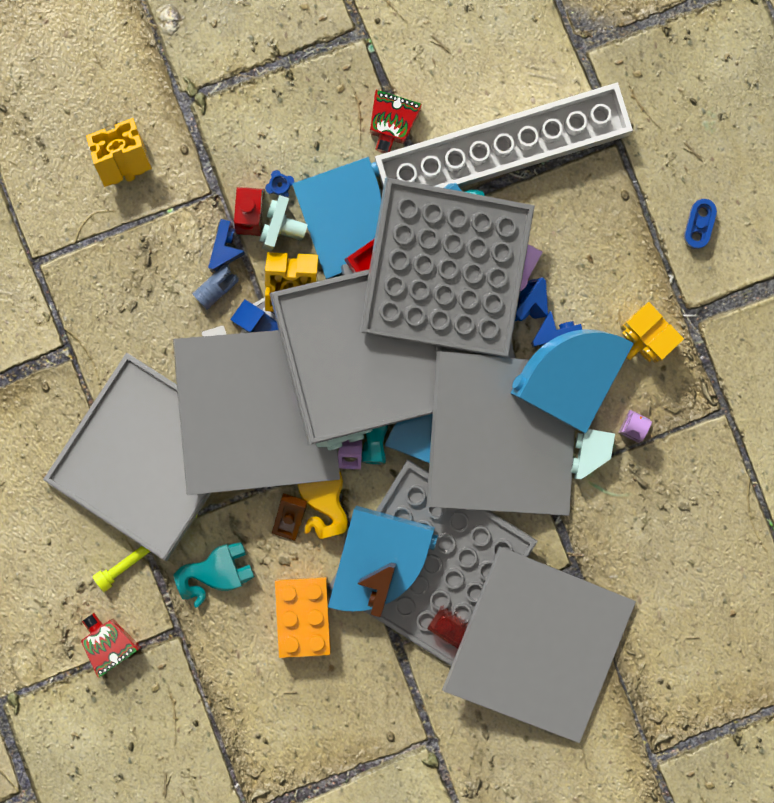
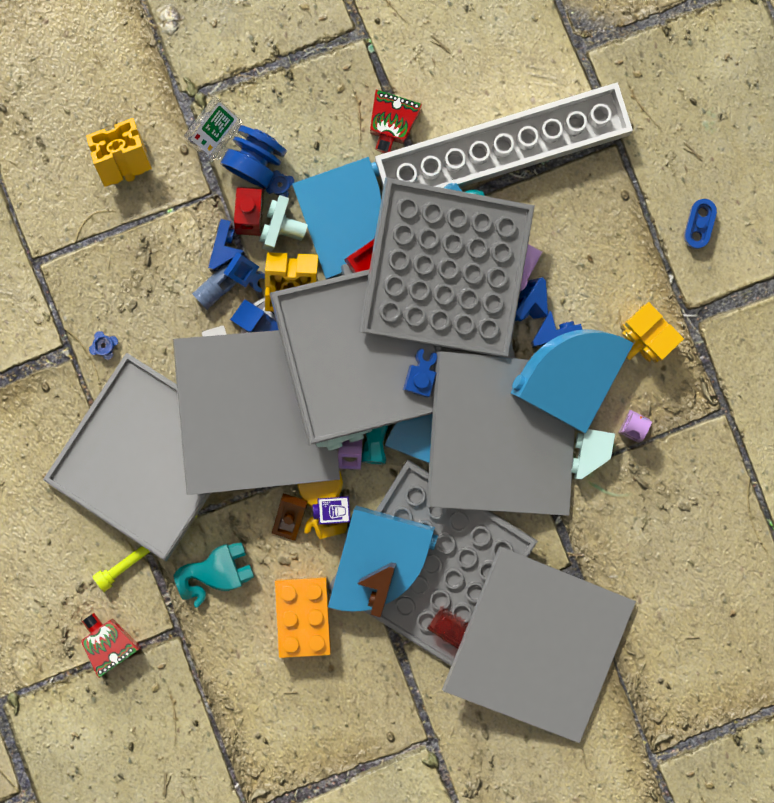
(99, 339): none -> blue plate
(213, 130): none -> slope
(244, 272): none -> blue plate
(255, 154): none -> blue wheel
(332, 510): none -> brick
(419, 377): none -> blue plate

